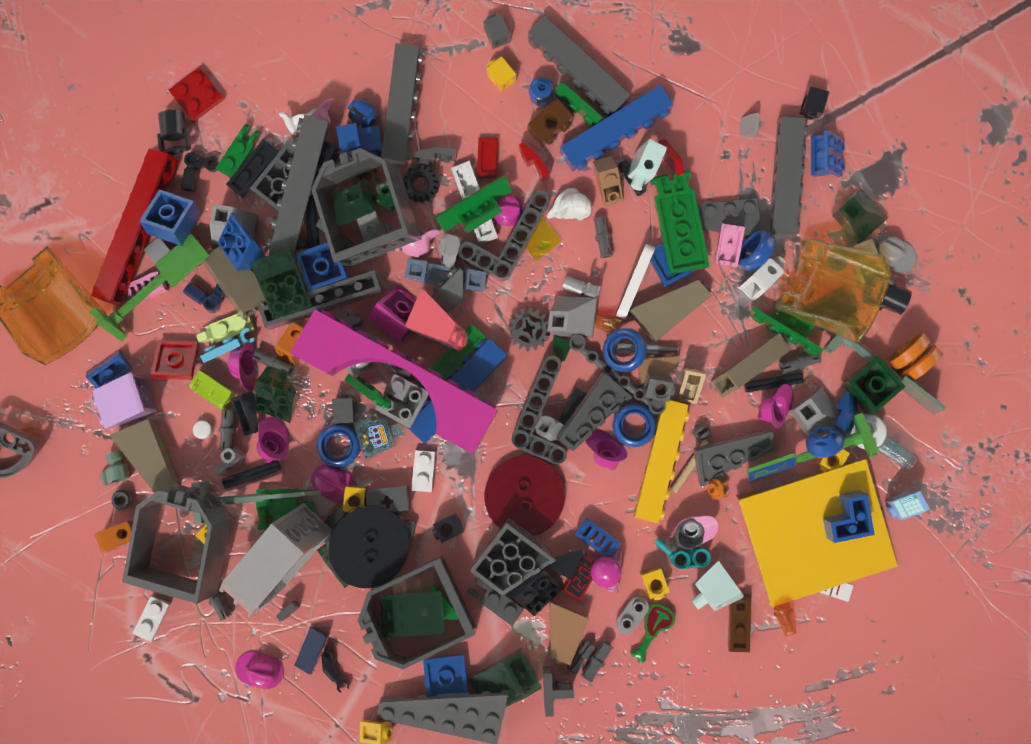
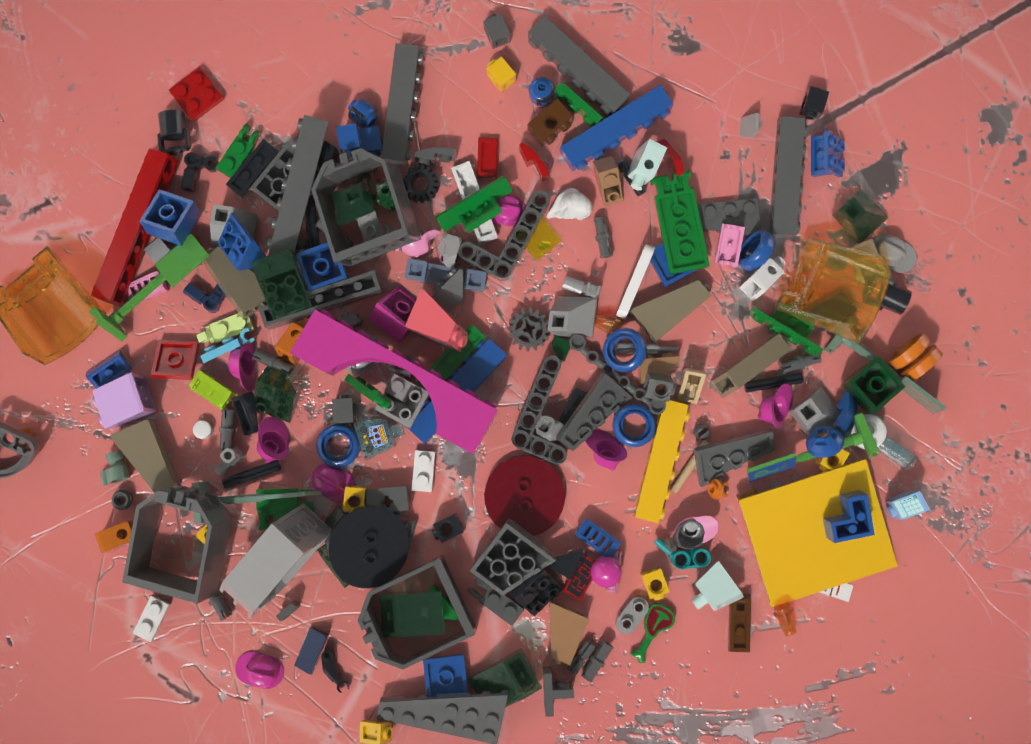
(320, 113): hair -> none

